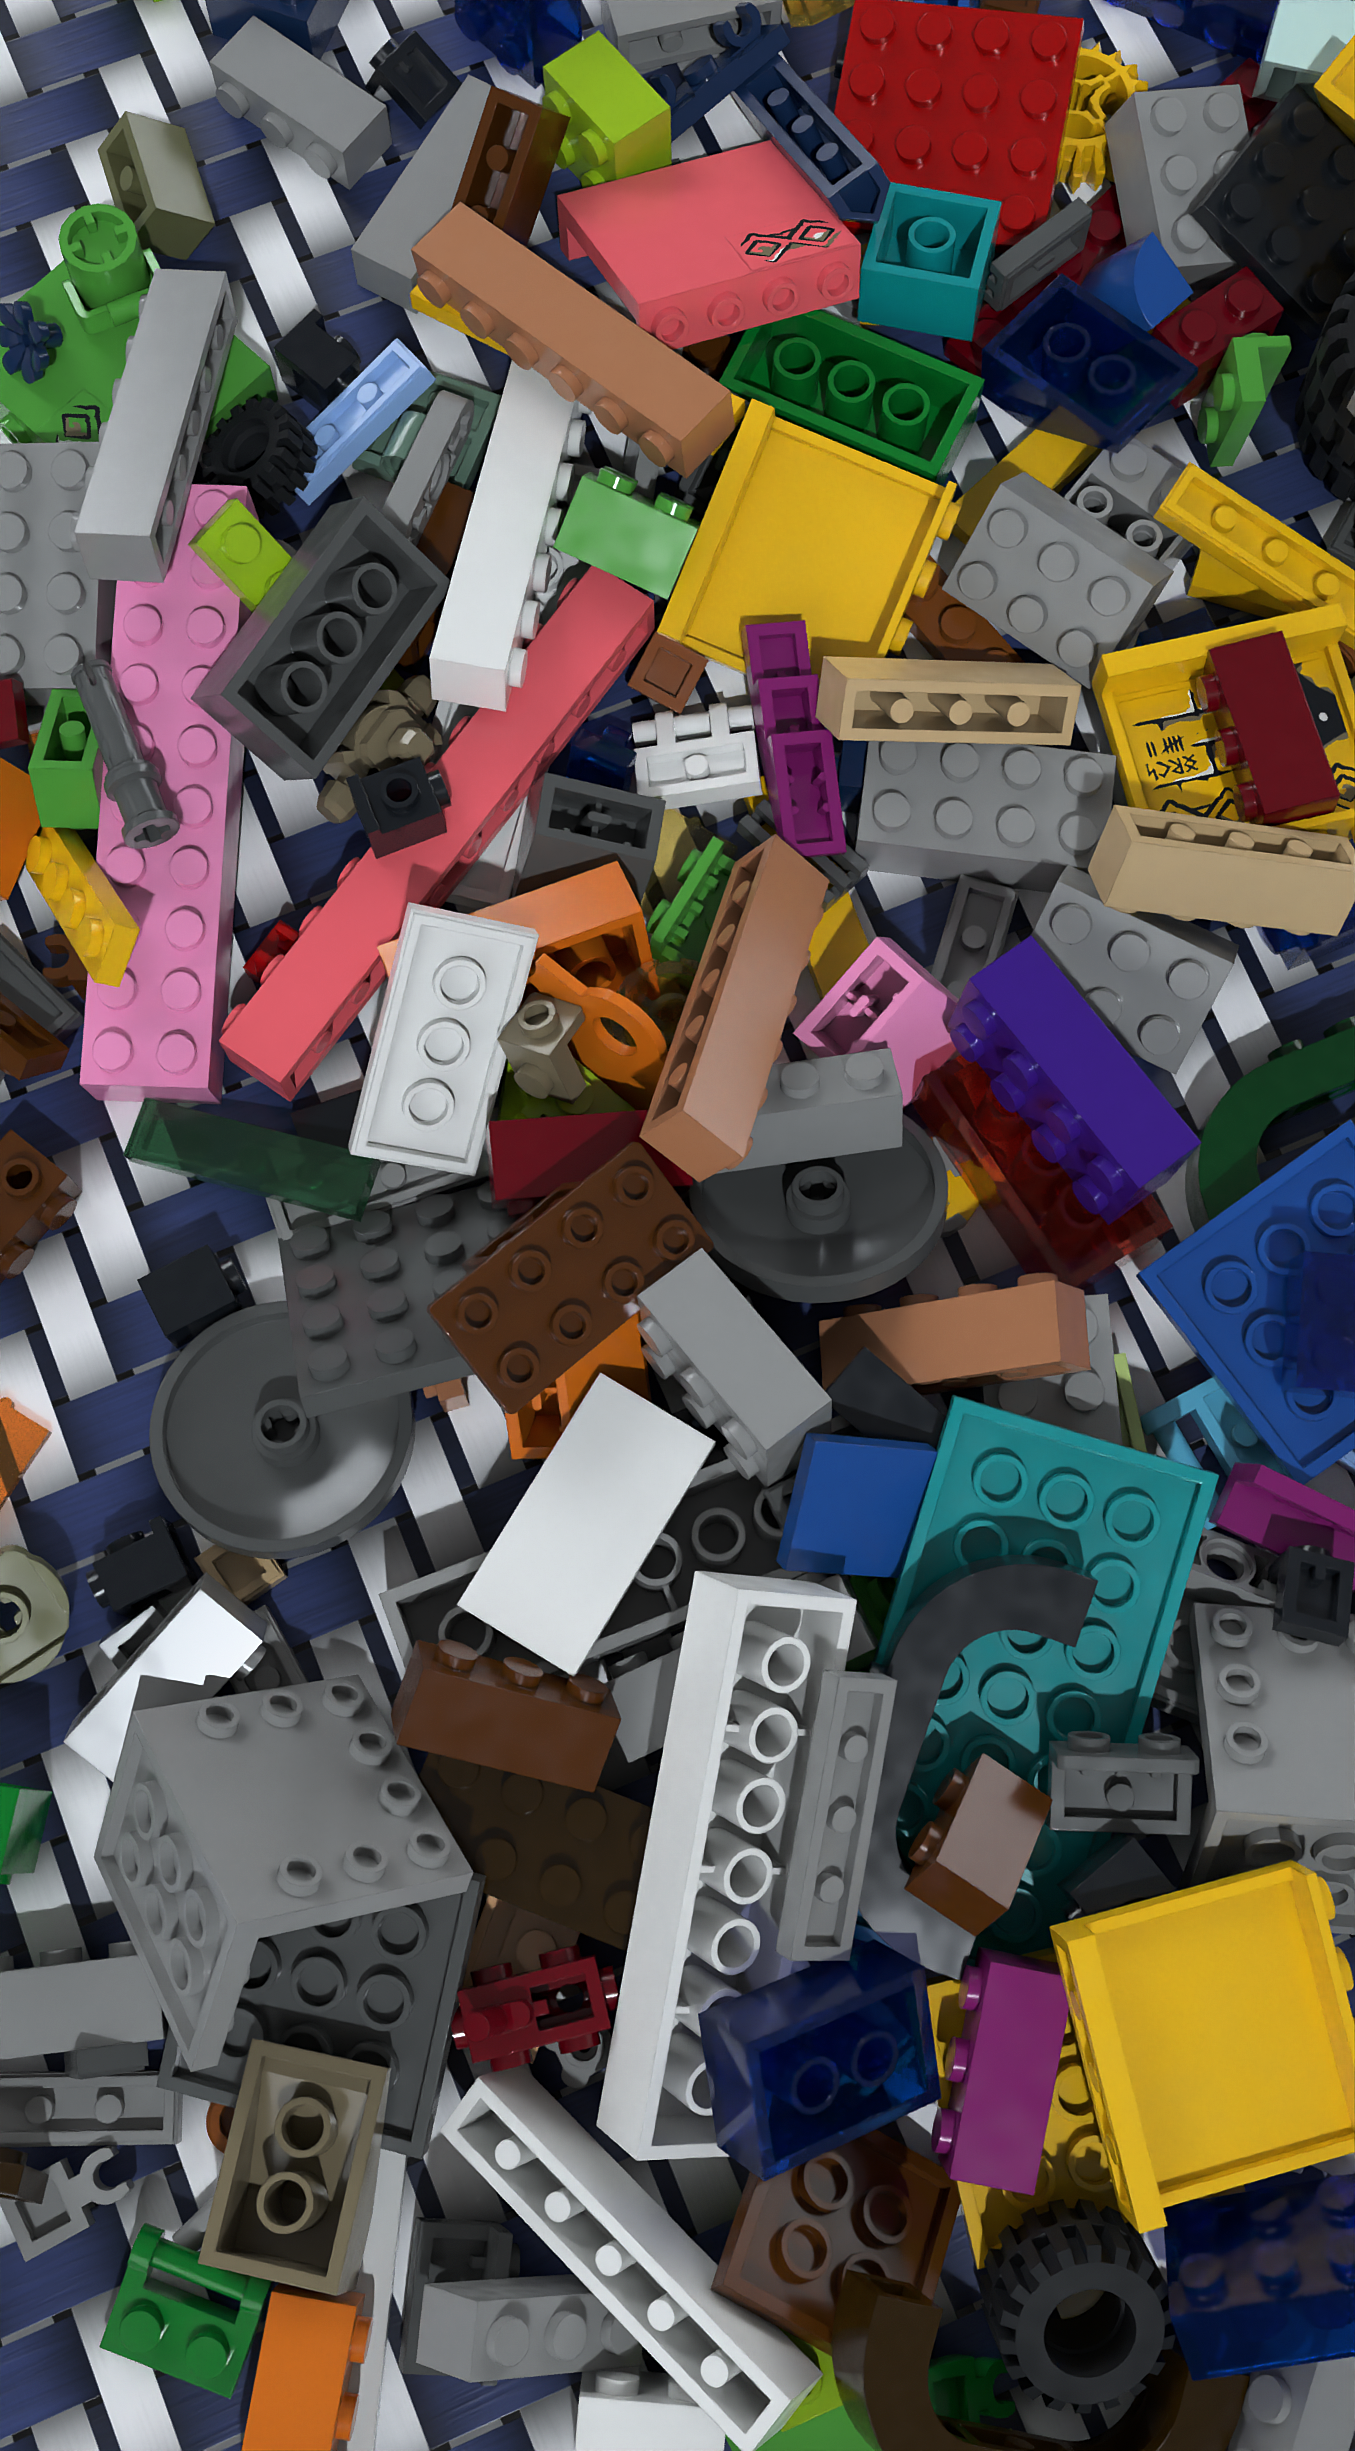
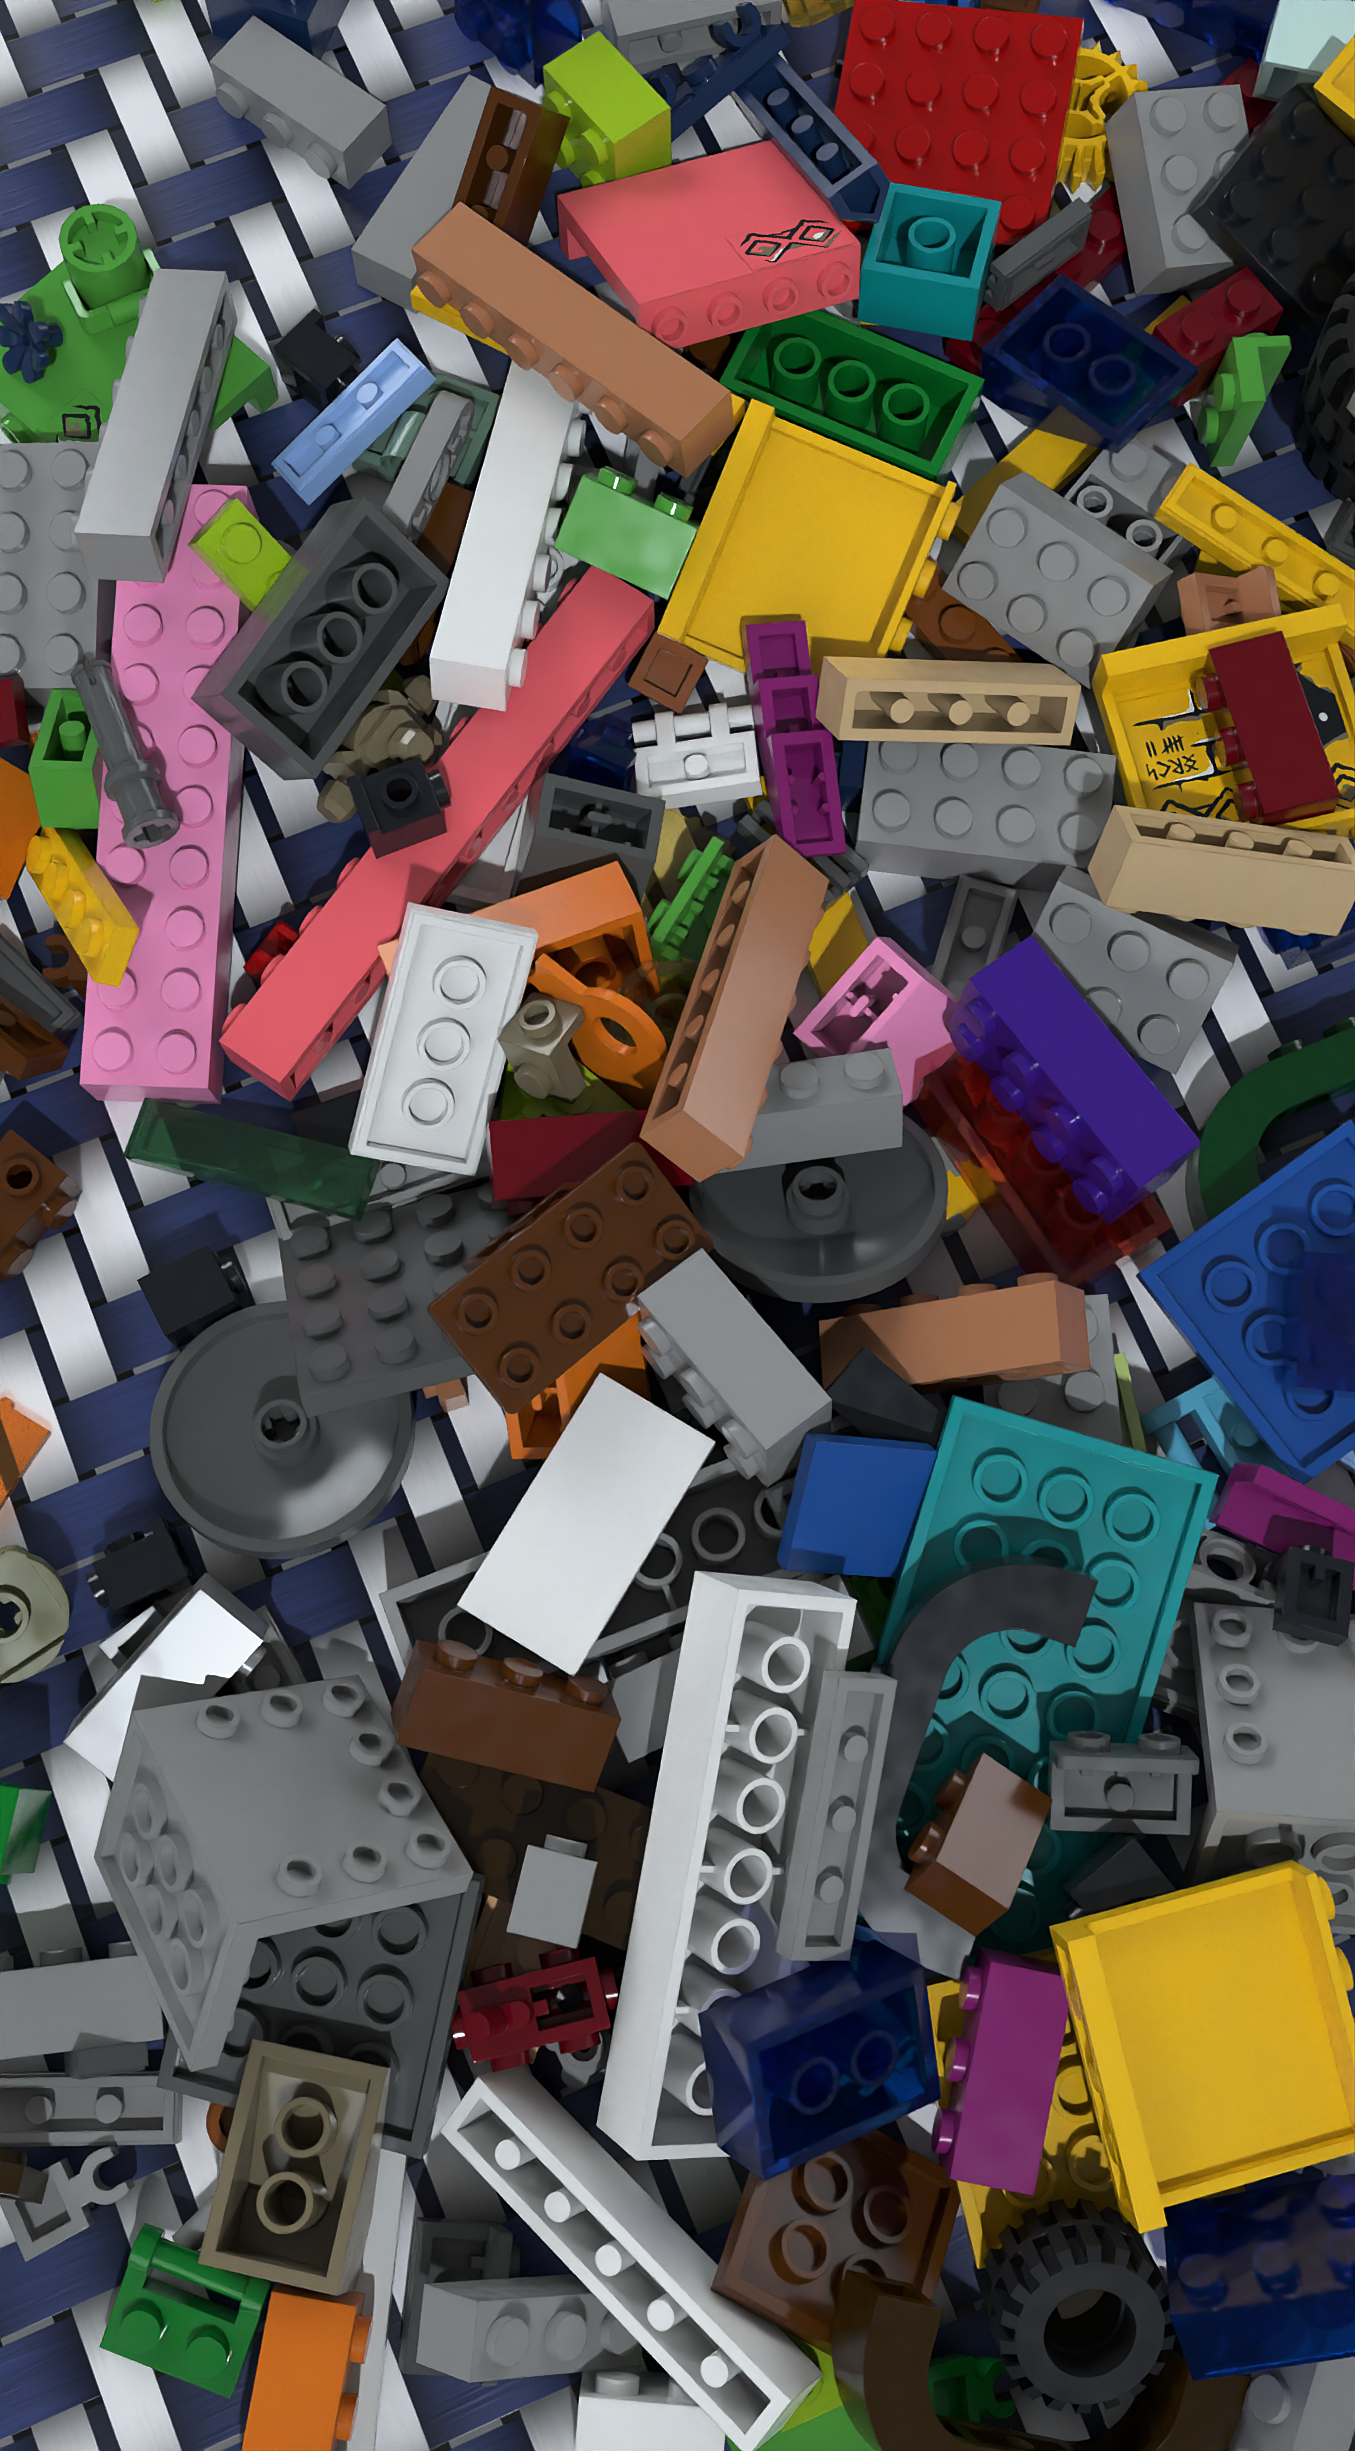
(157, 184): olive brick -> none
(239, 1574): tan tile -> none
(261, 430): black tyre -> none
(413, 78): black bracket -> none
(553, 1892): none -> light grey brick
(1139, 282): blue brick -> none
(1224, 601): none -> nougat bracket

